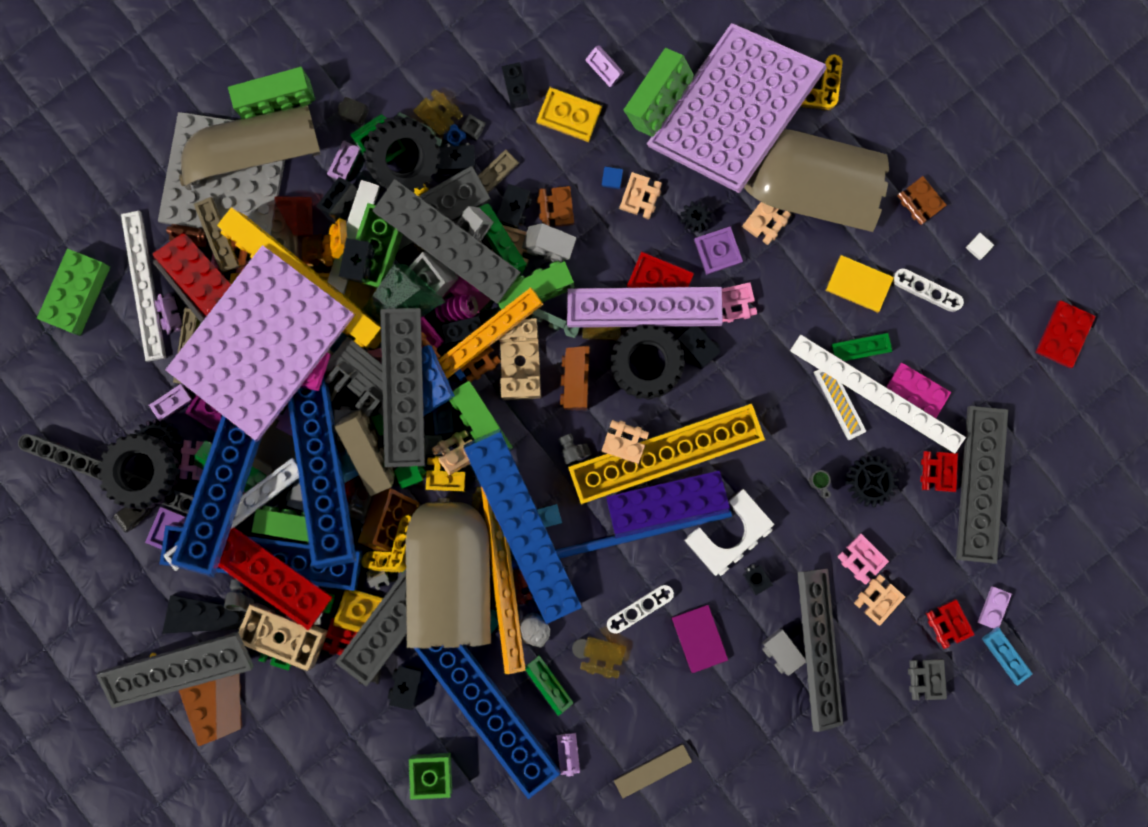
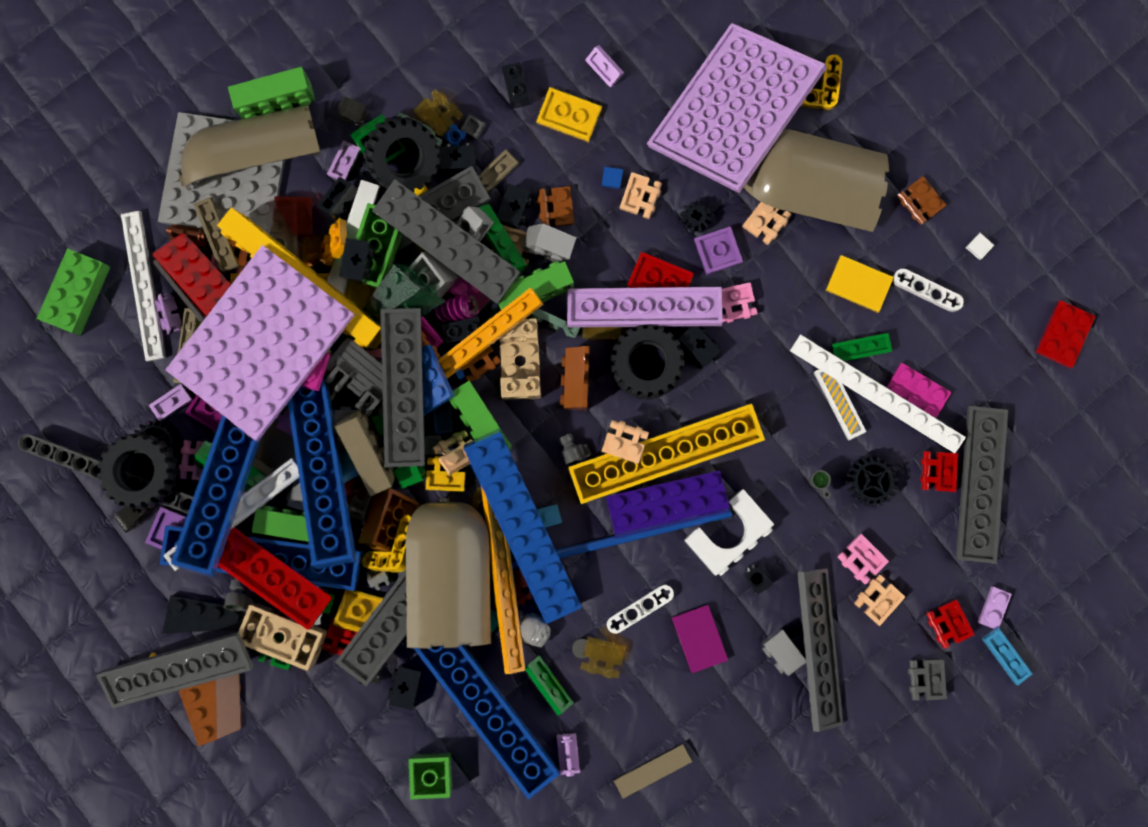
(659, 92): bright green brick -> none

